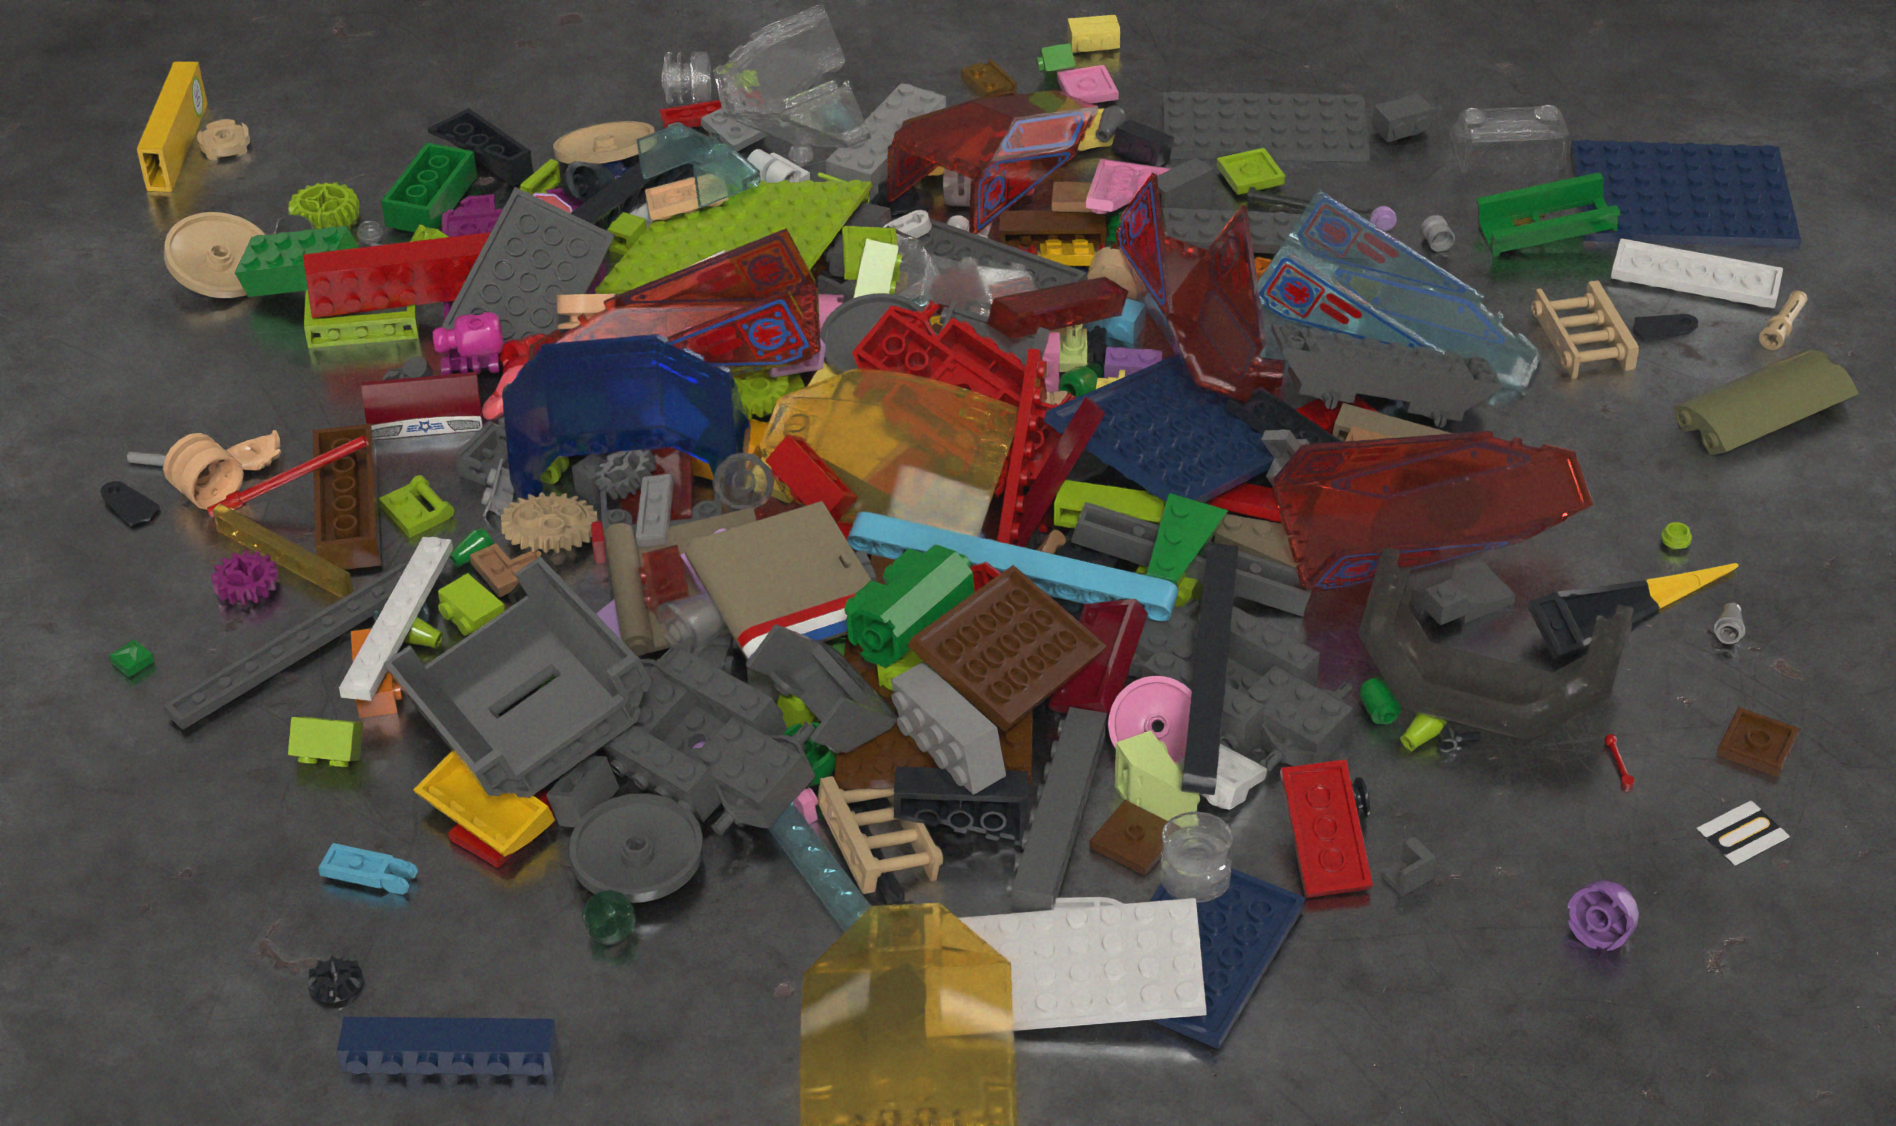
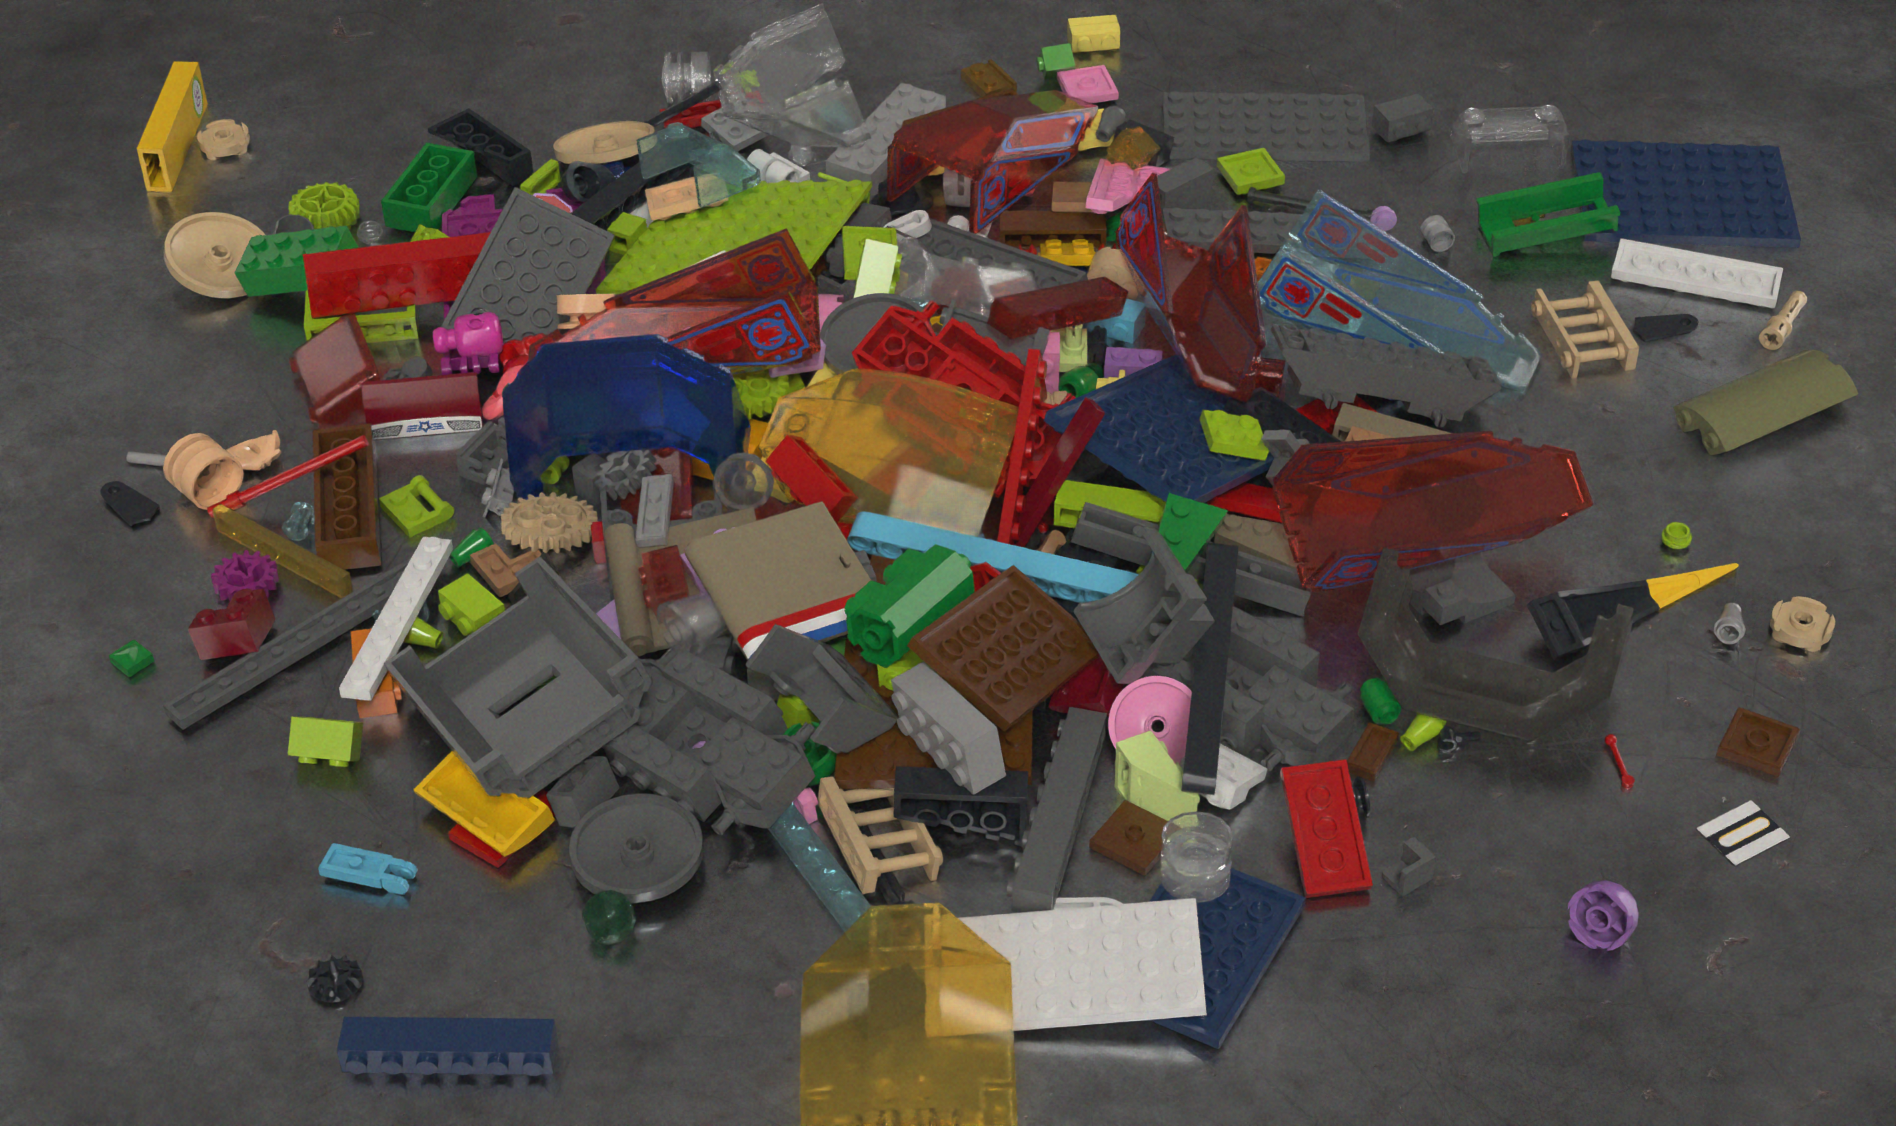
(234, 629): none -> dark red brick
(299, 521): none -> clear light blue bush
(333, 370): none -> clear red windscreen
(684, 104): none -> black bar
(1132, 147): none -> clear yellow brick
(1148, 619): none -> dark grey piece
(1233, 434): none -> lime plate
(1372, 751): none -> reddish brown tile
(1788, 630): none -> tan plate

